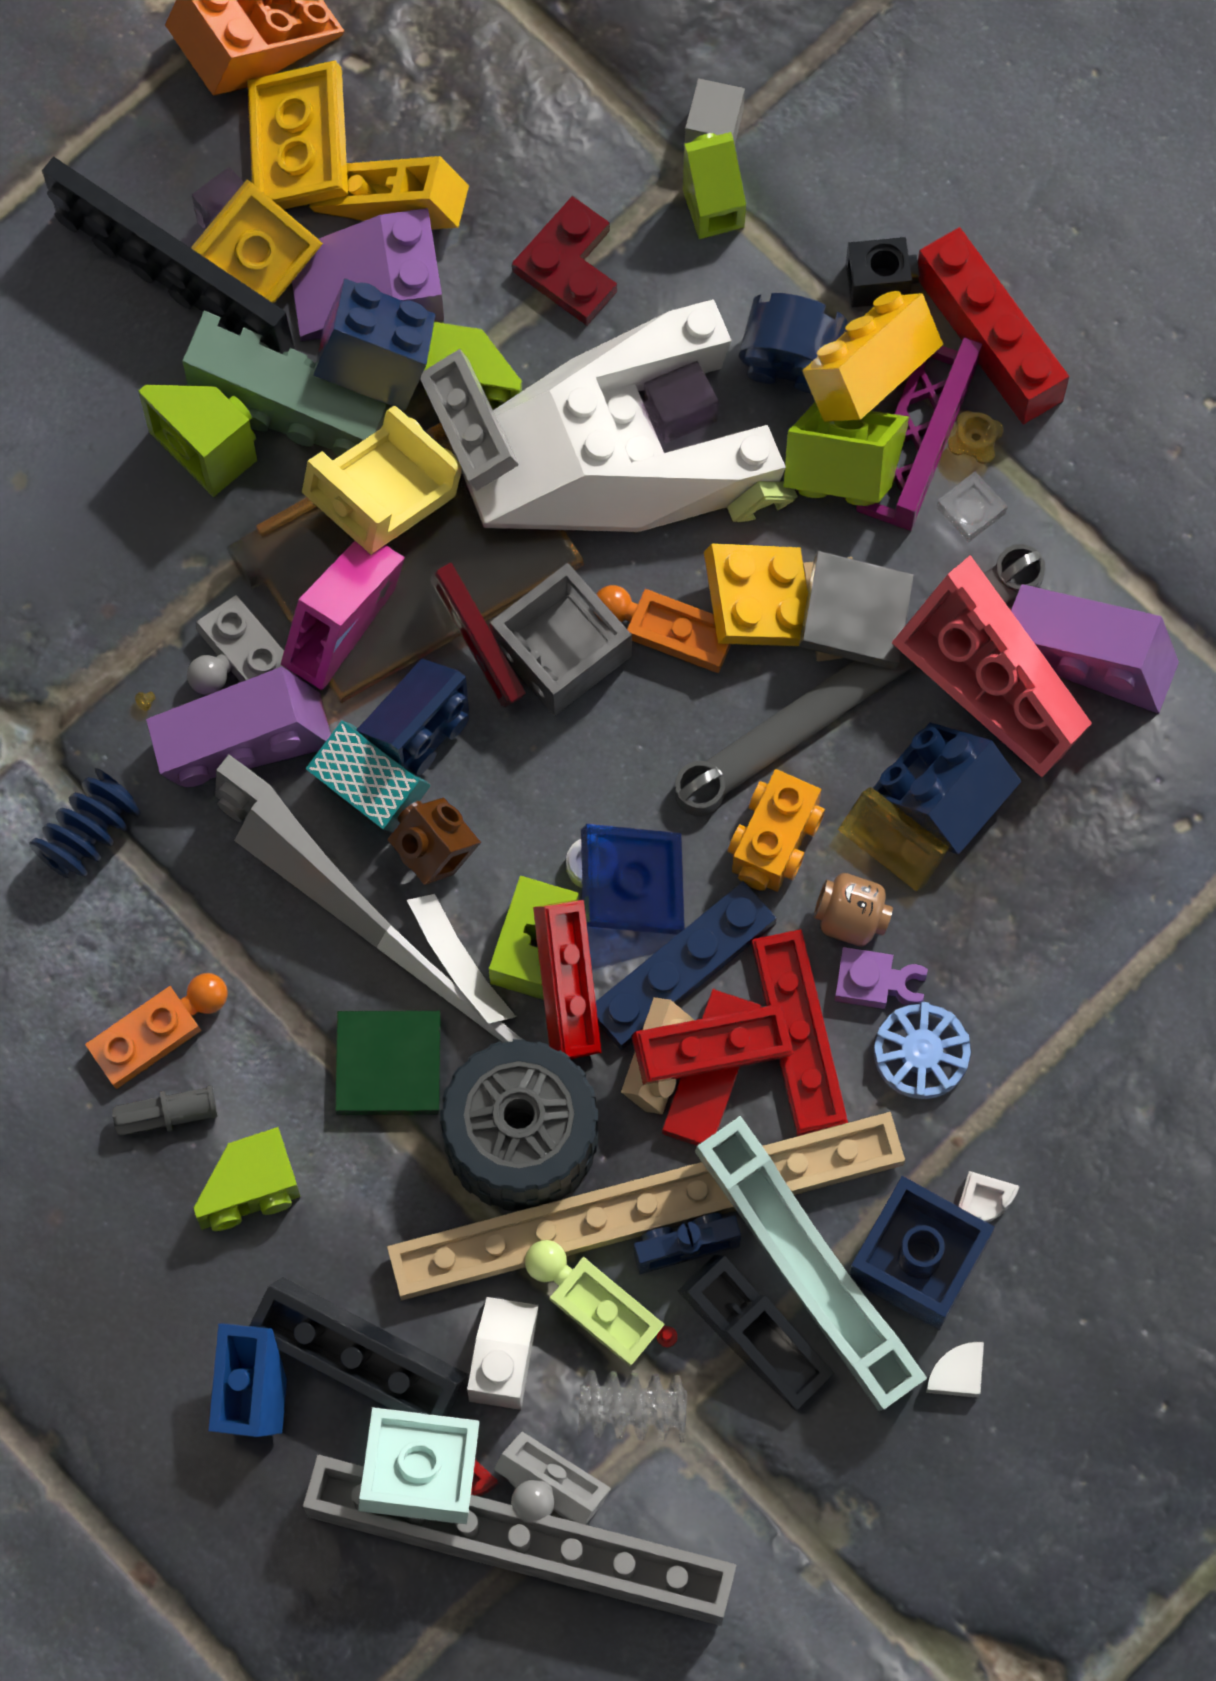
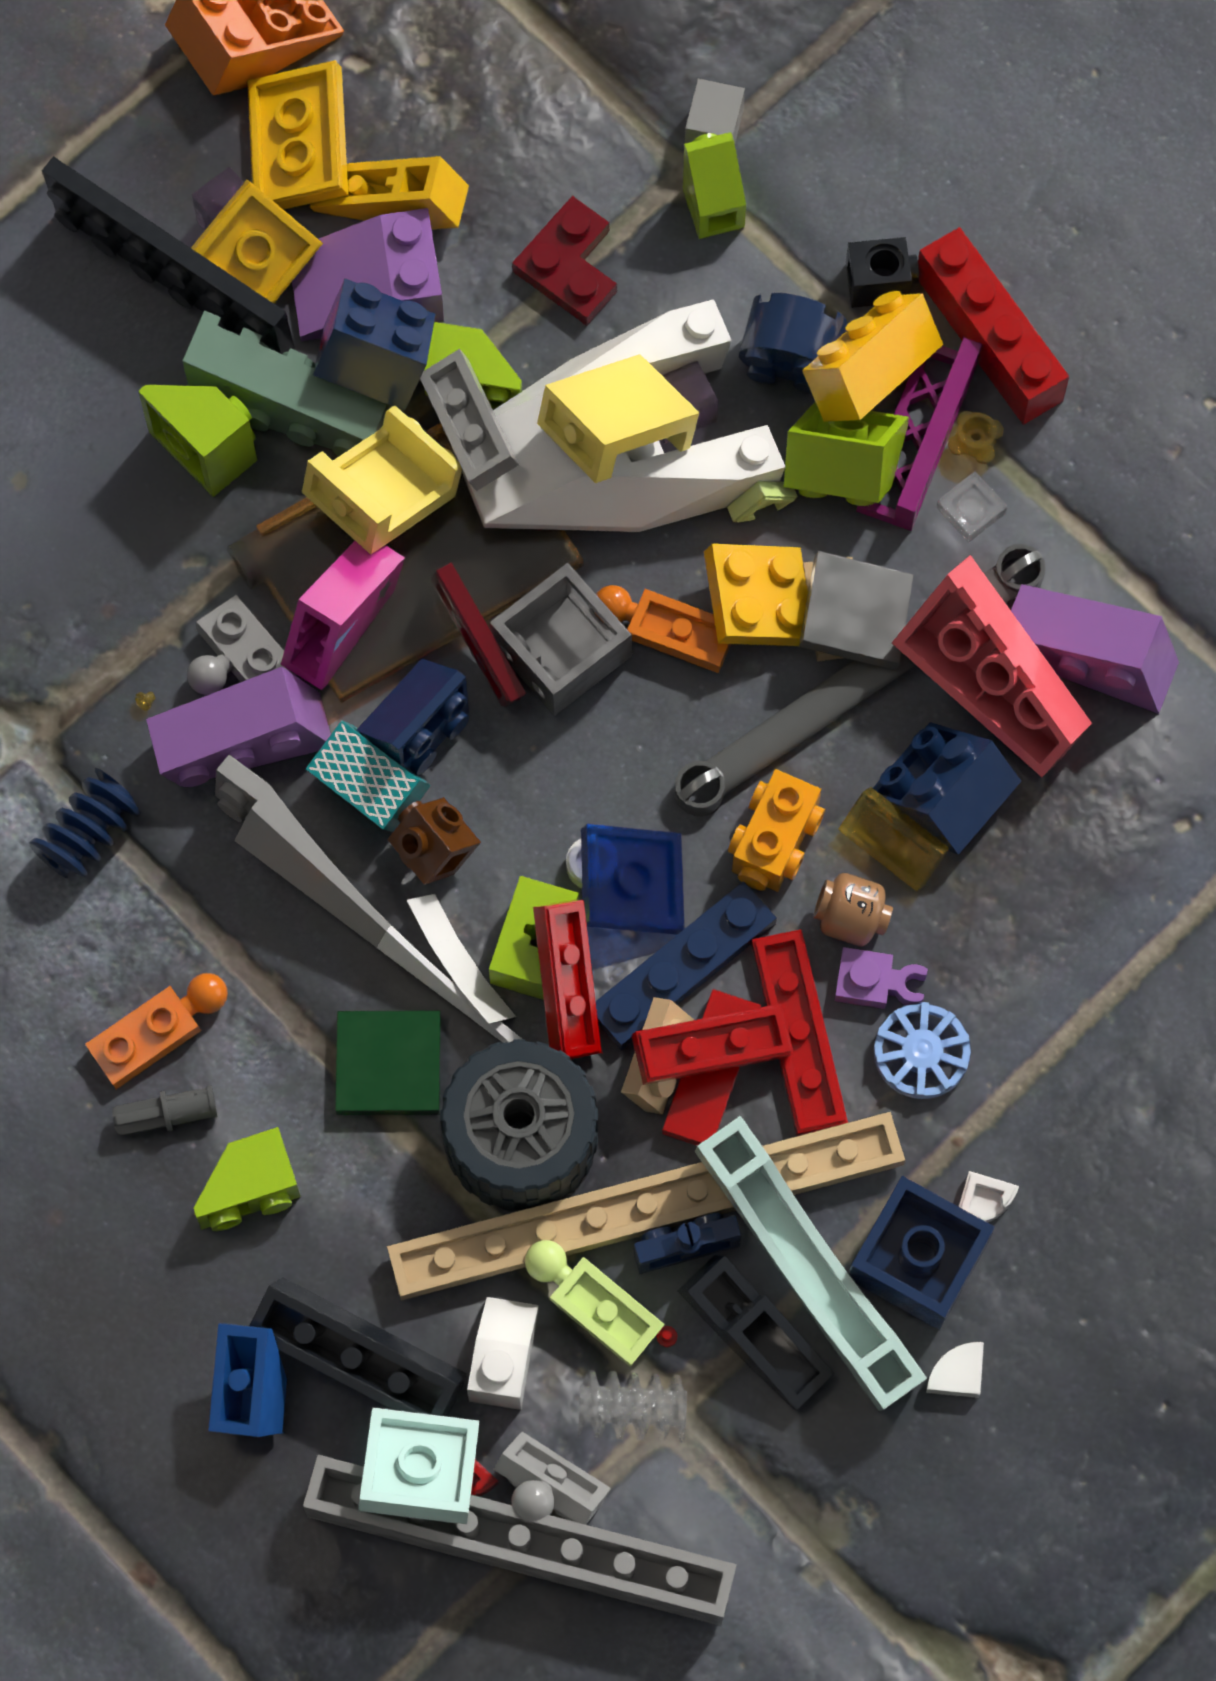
(614, 412): none -> light yellow panel

